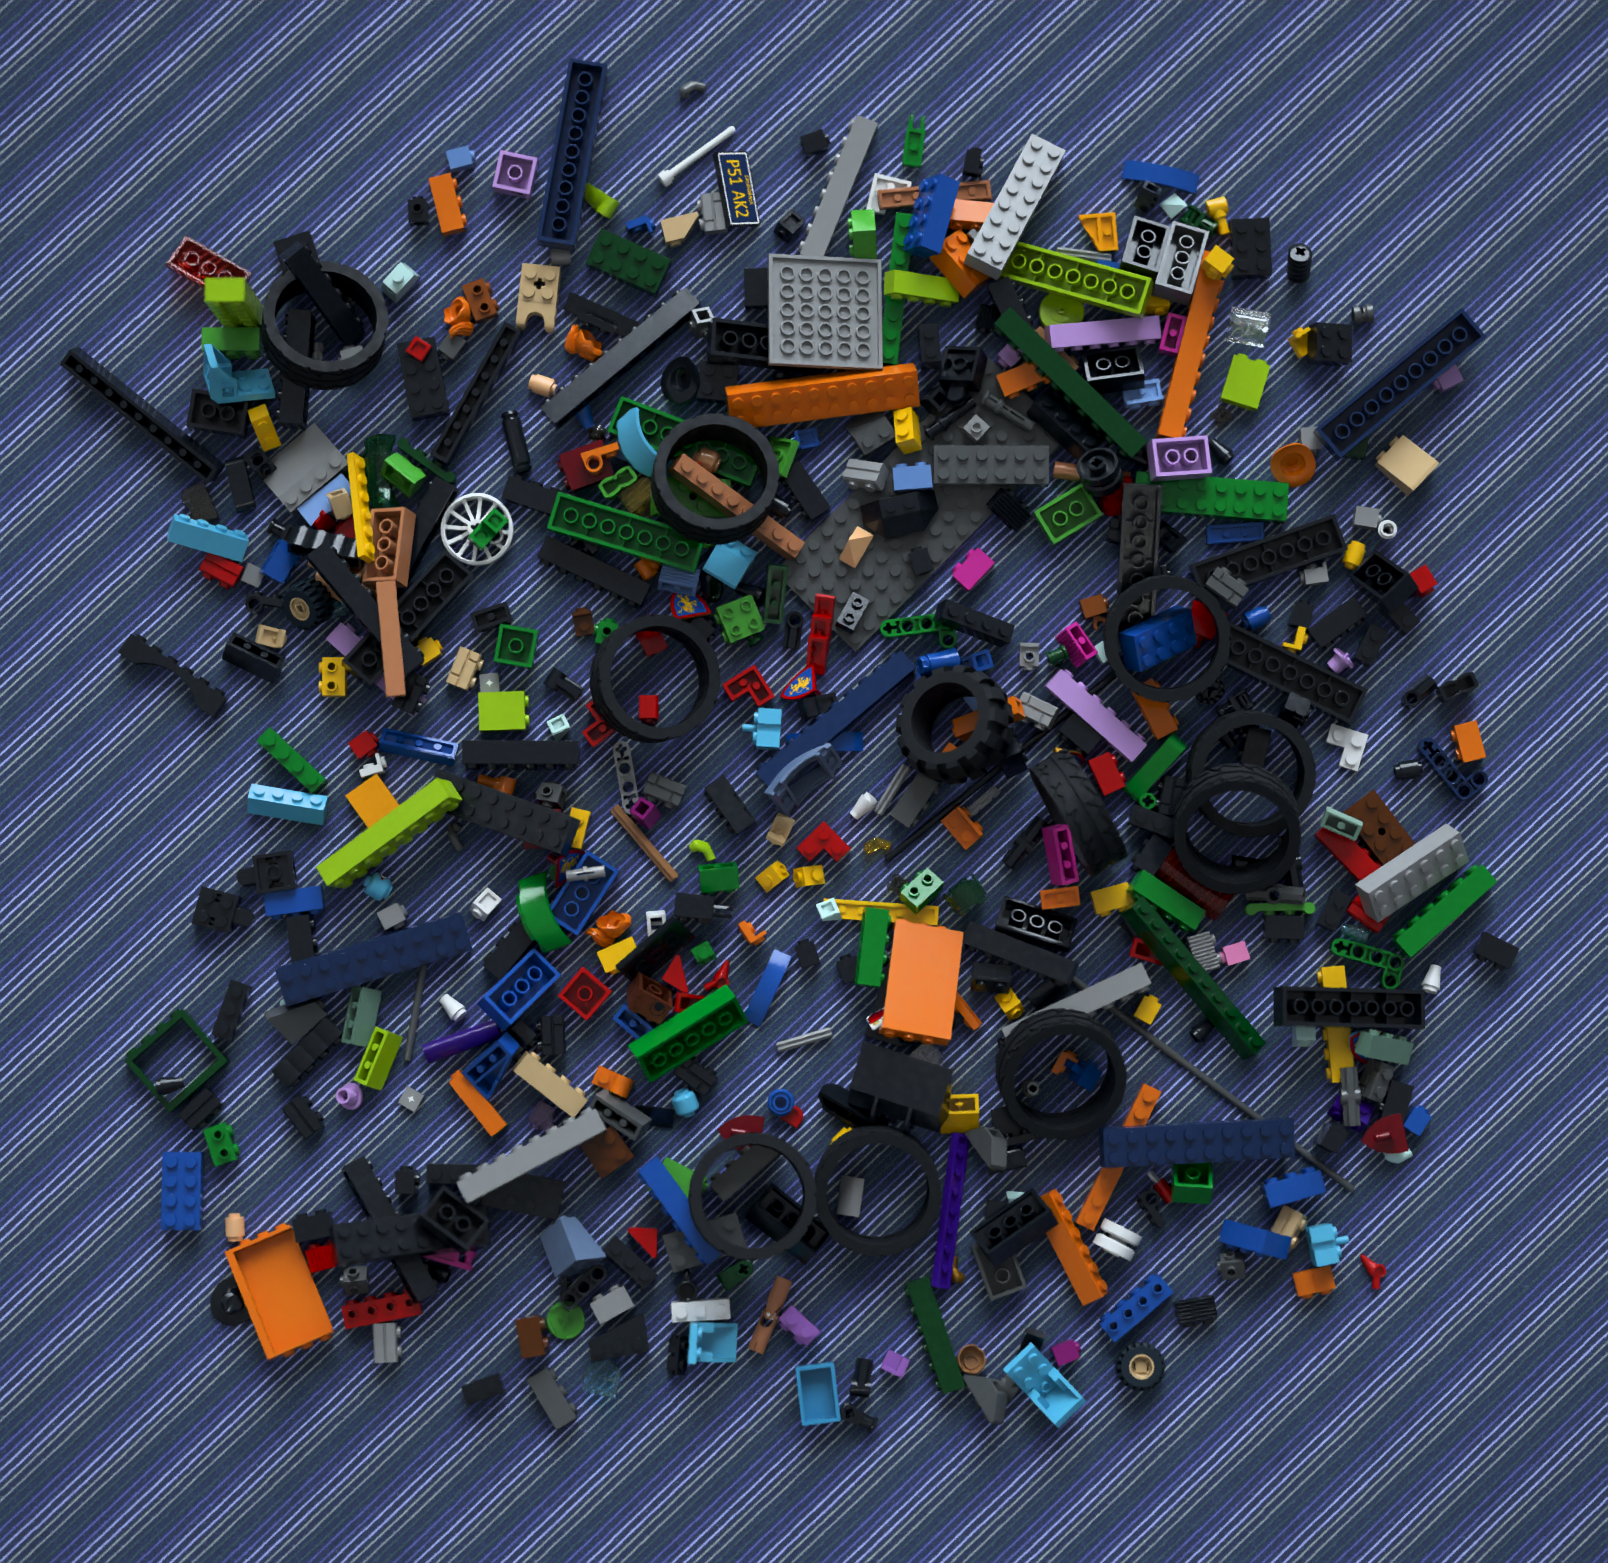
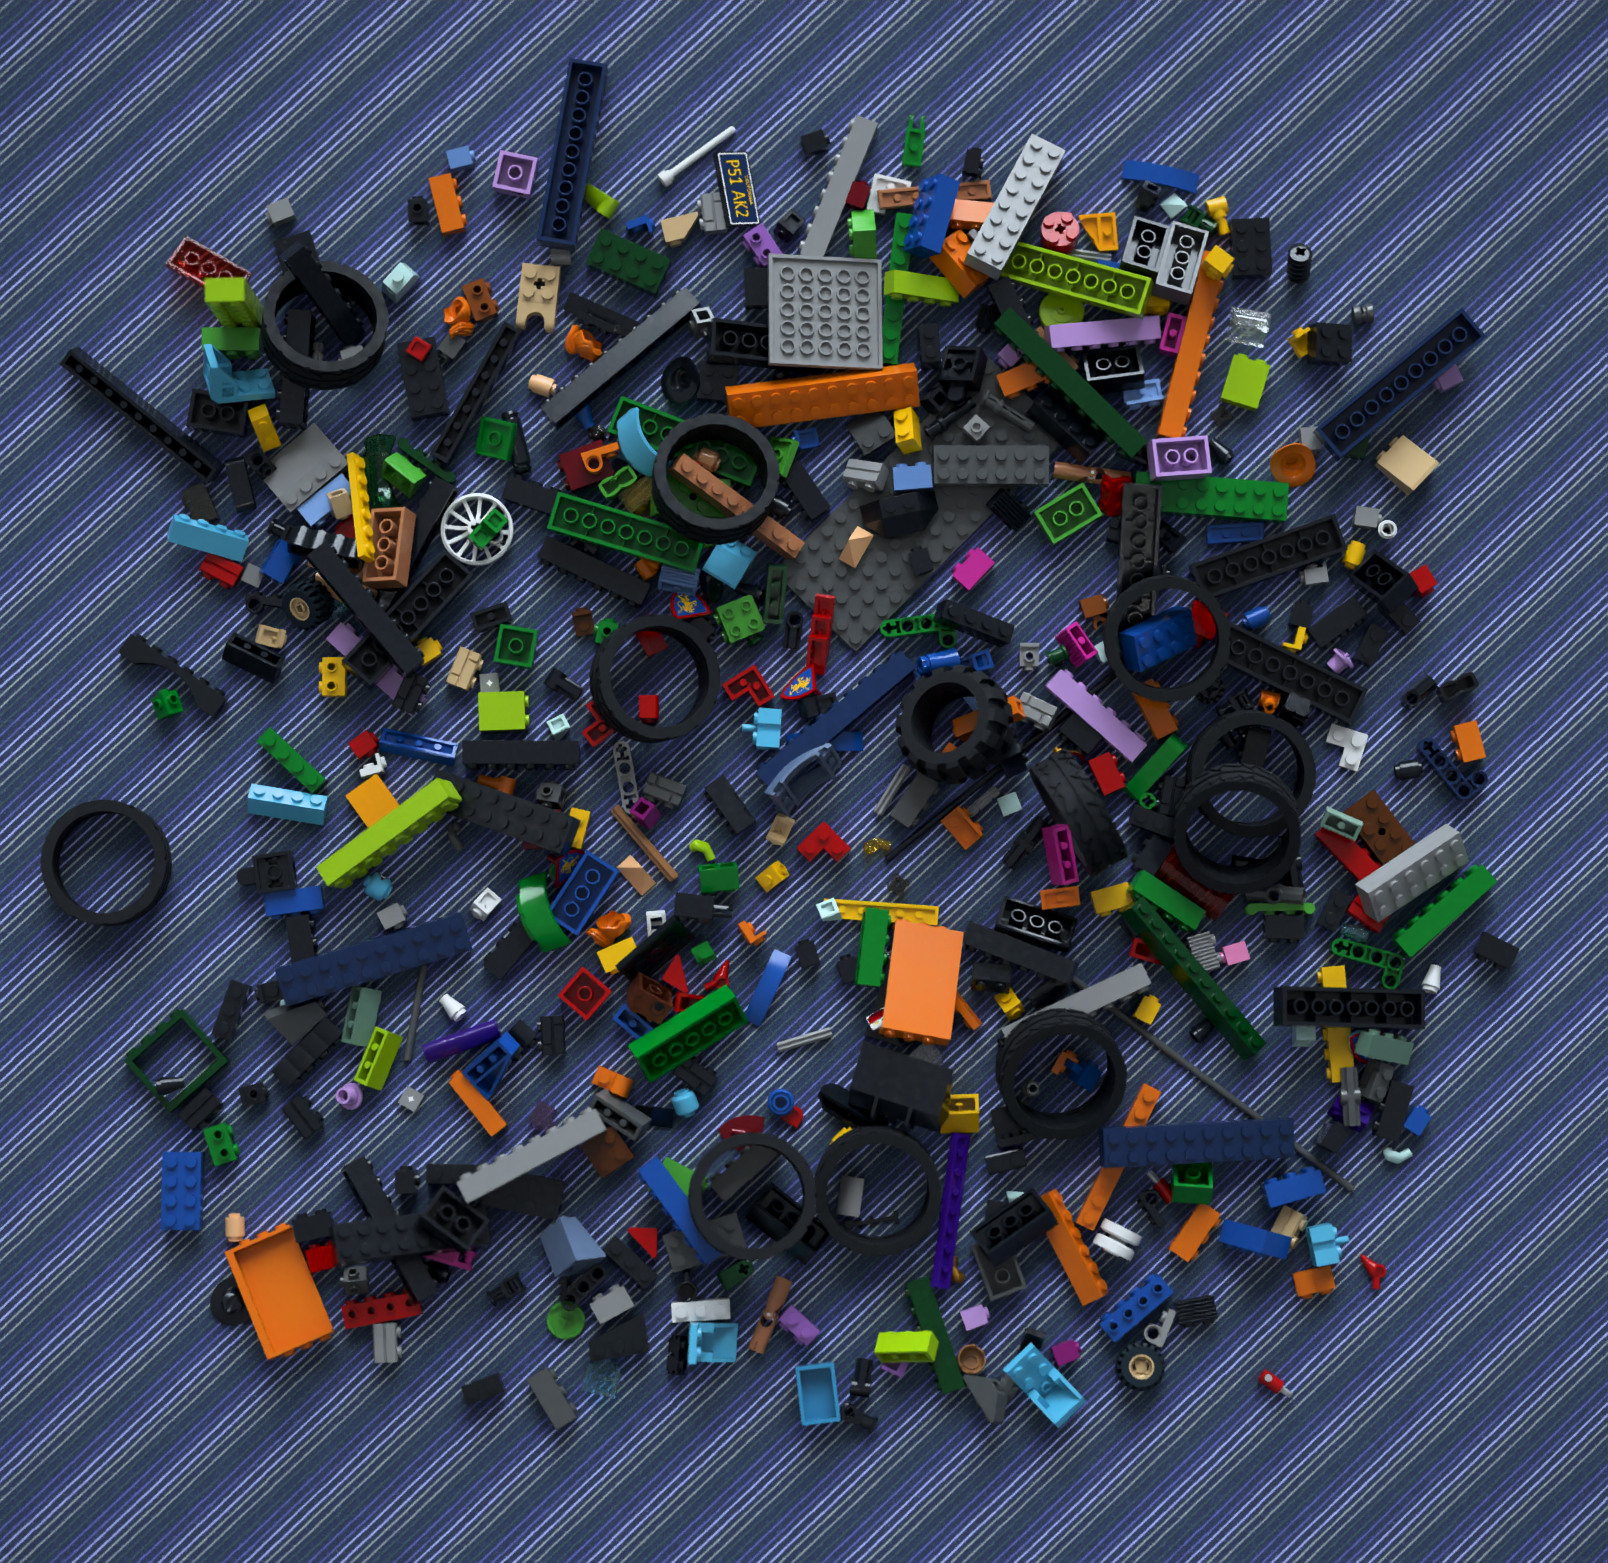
(51, 856): none -> black tyre
(166, 704): none -> green brick
(220, 911): black brick -> none
(247, 1099): none -> black brick
(268, 992): none -> black bracket
(280, 212): none -> light grey brick
(324, 522): red slope -> none
(390, 638): nougat tile -> none
(496, 438): none -> green tile
(507, 1288): none -> black connector
(518, 989): blue brick -> none
(531, 1336): reddish brown brick -> none
(549, 1084): tan brick -> none
(571, 875): light grey pin -> none
(636, 875): none -> light nougat slope
(691, 86): dark grey arm -> none
(761, 244): none -> medium lavender brick
(808, 876): yellow bracket -> none
(850, 1224): none -> black piece
(852, 613): plate -> none
(858, 195): none -> dark red brick
(864, 805): white cone -> none
(906, 1347): none -> lime brick
(921, 890): brick -> none
(964, 895): clear green brick -> none
(975, 1316): none -> lavender brick
(990, 1146): dark grey slope -> none
(1009, 804): none -> light aqua slope
(1059, 232): none -> brick
(1100, 472): black wheel -> none
(1162, 1331): none -> light grey plate
(1194, 1232): none -> orange brick
(1226, 587): dark grey brick -> none
(1232, 1265): dark grey brick -> none
(1269, 700): none -> orange pin
(1273, 1383): none -> red piece
(1387, 1135): dark red shield -> none

